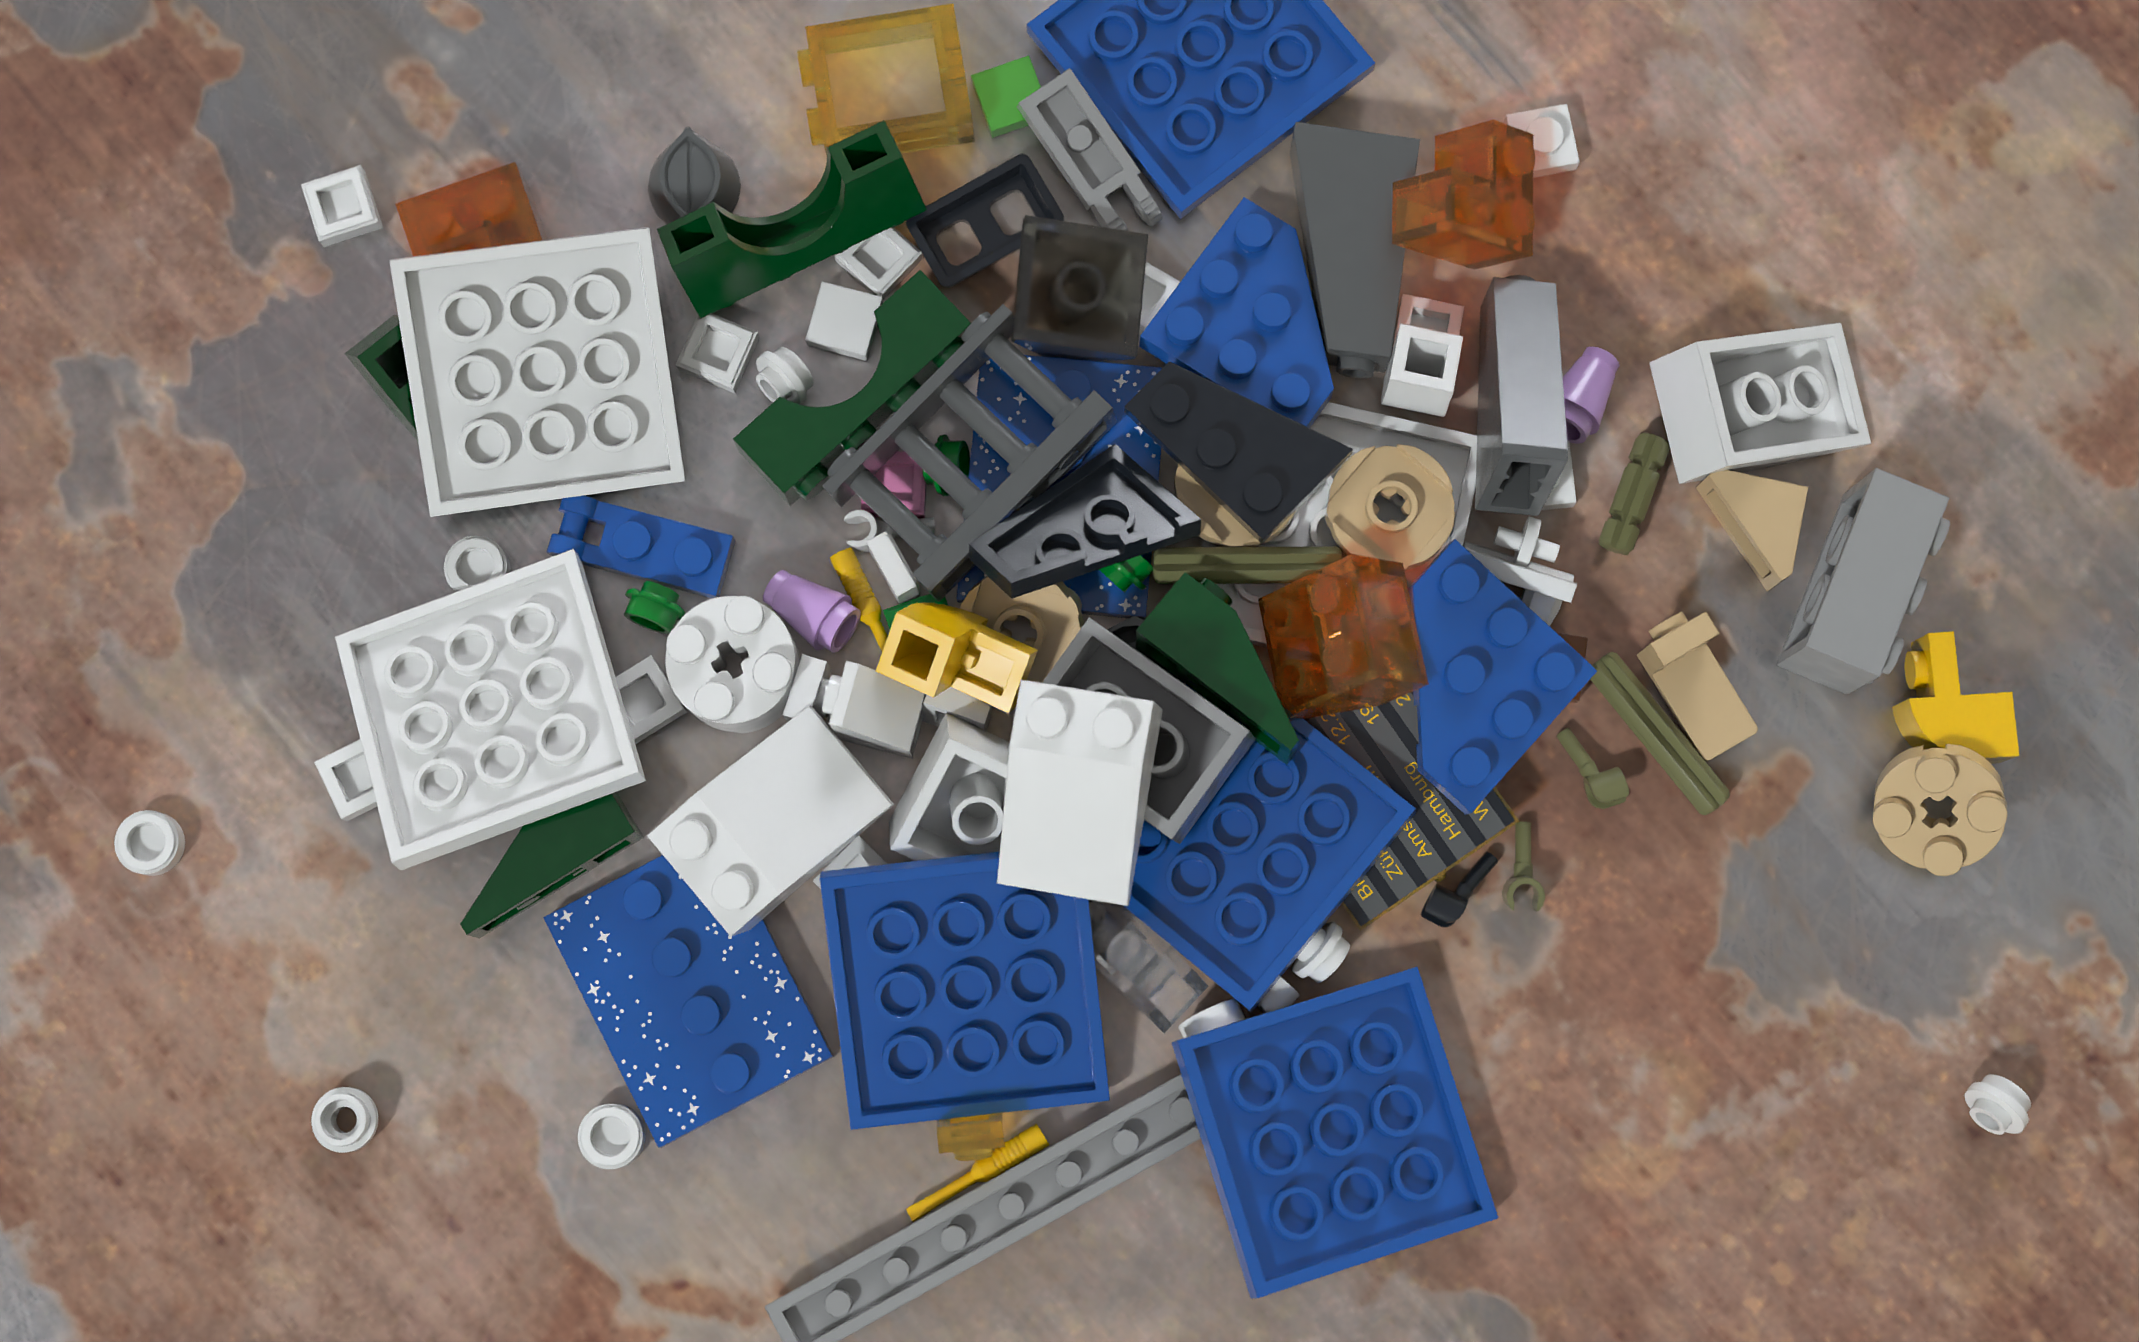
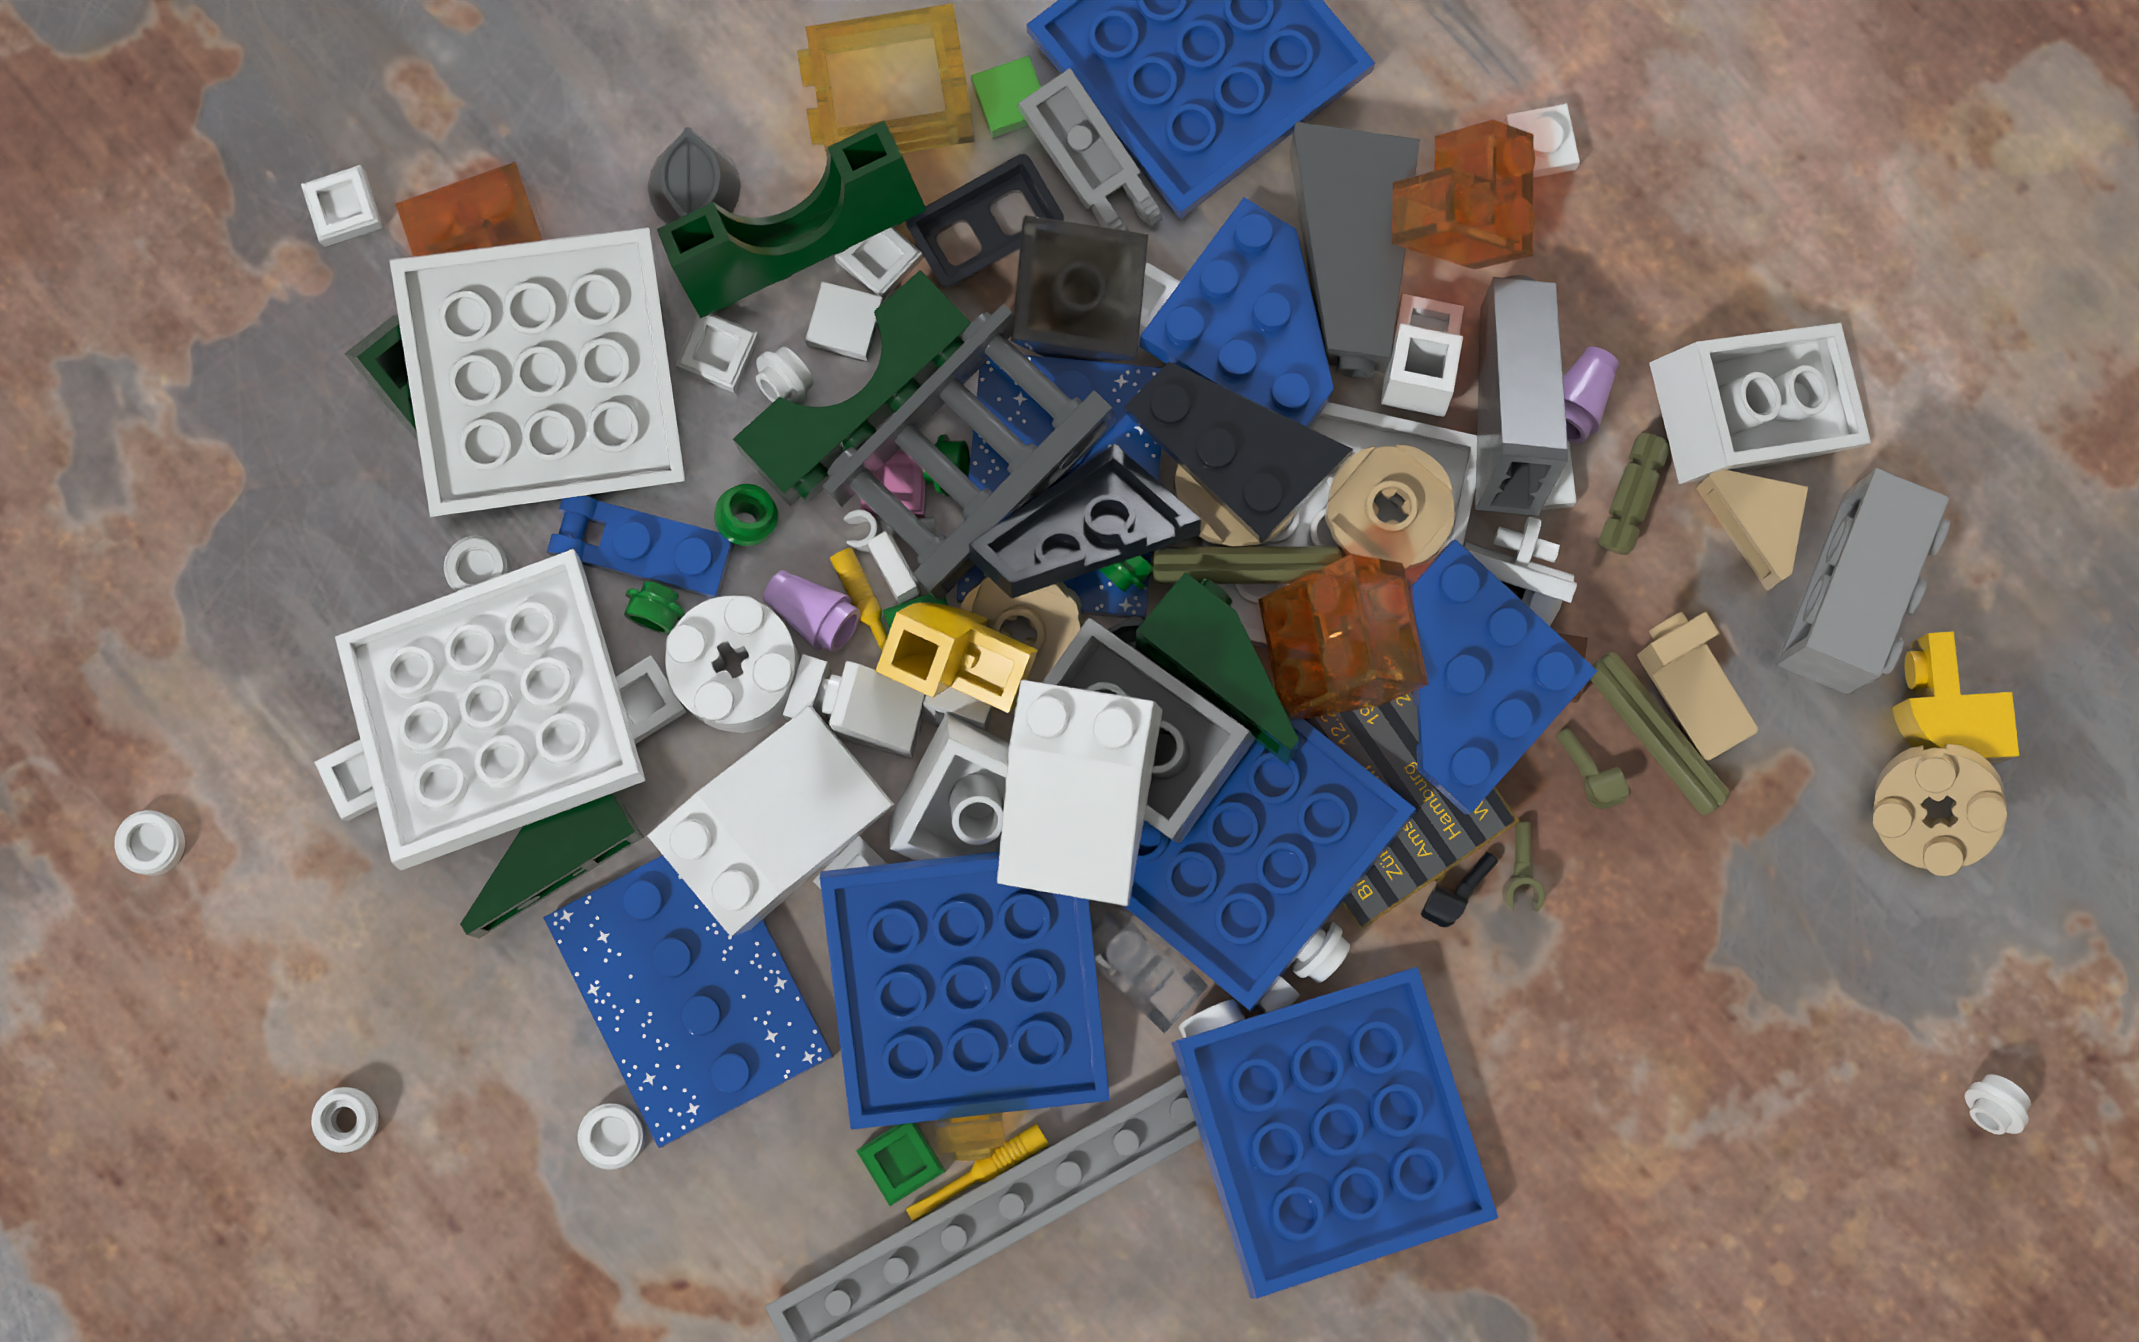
(751, 500): none -> green plate
(901, 1161): none -> green tile

